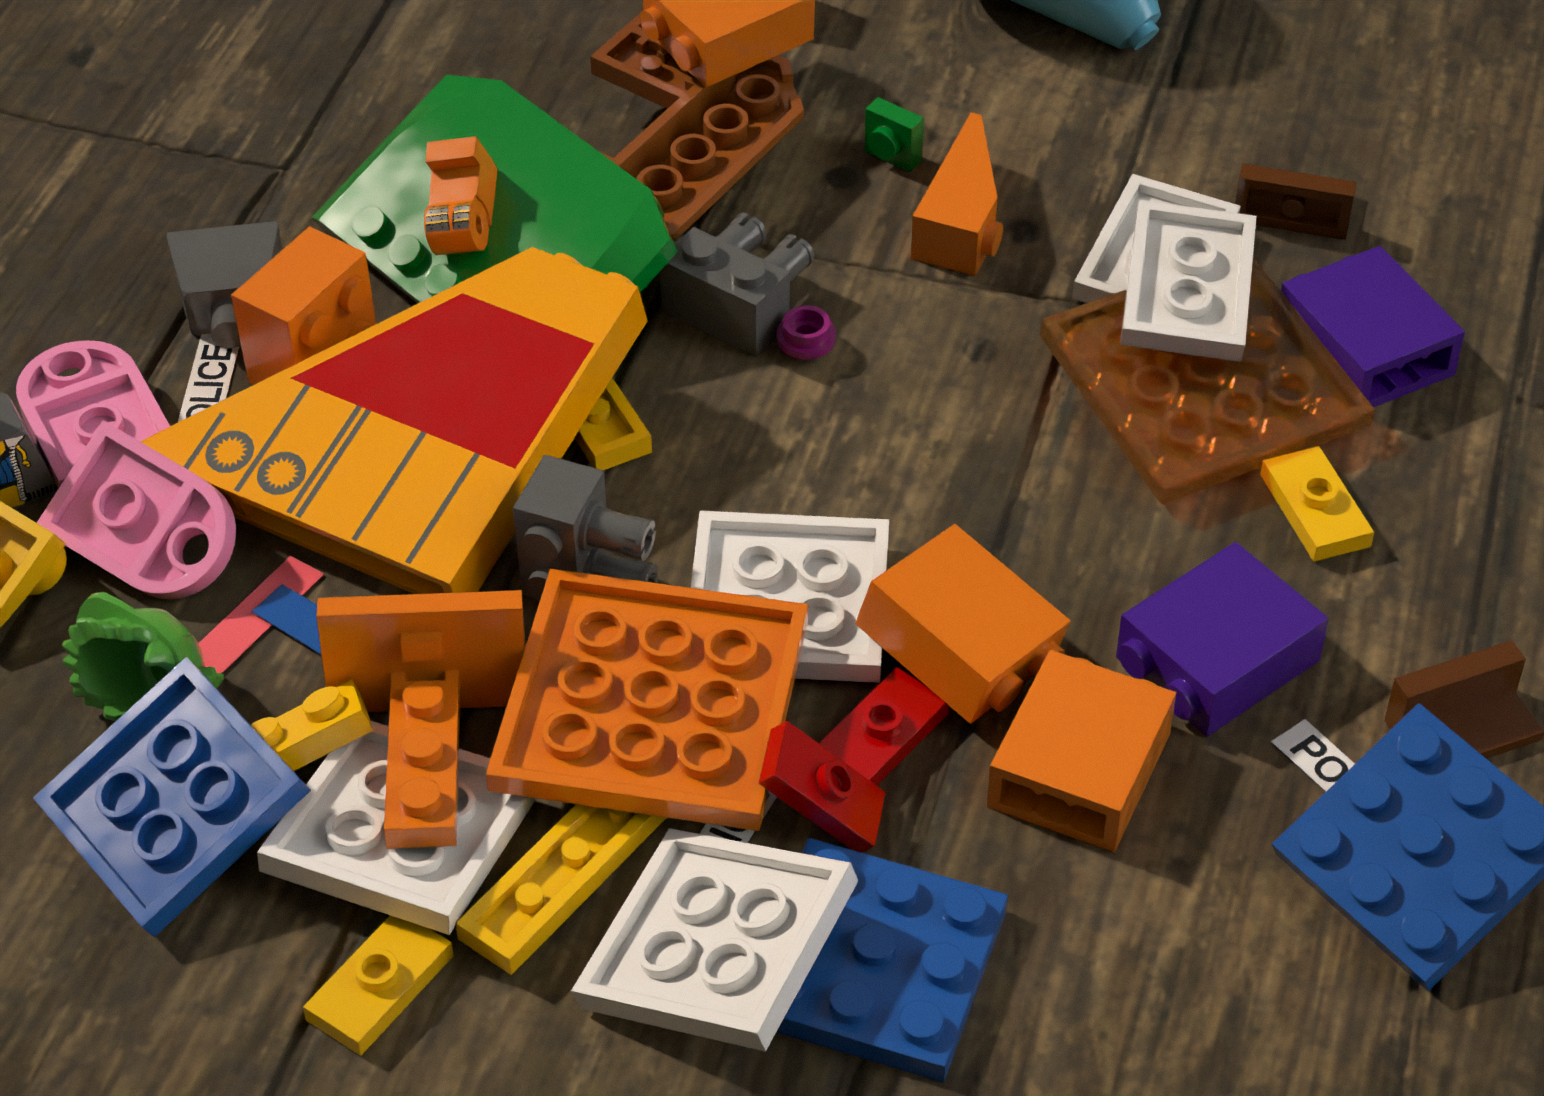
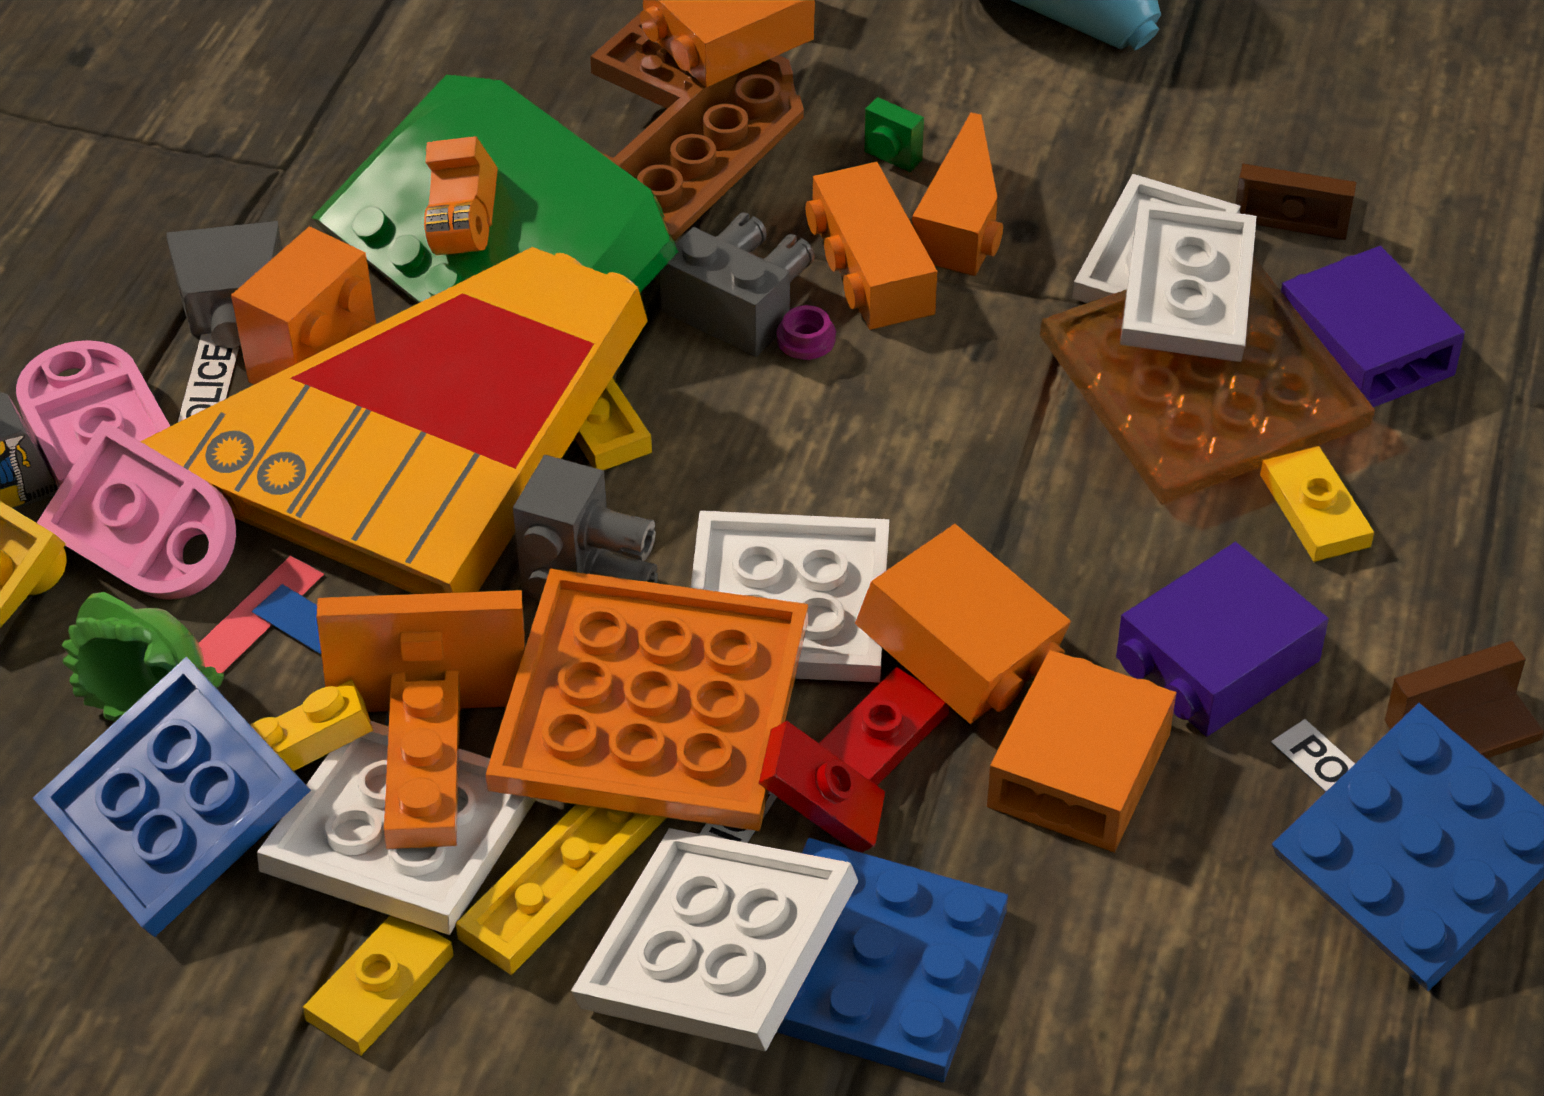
(872, 246): none -> orange brick

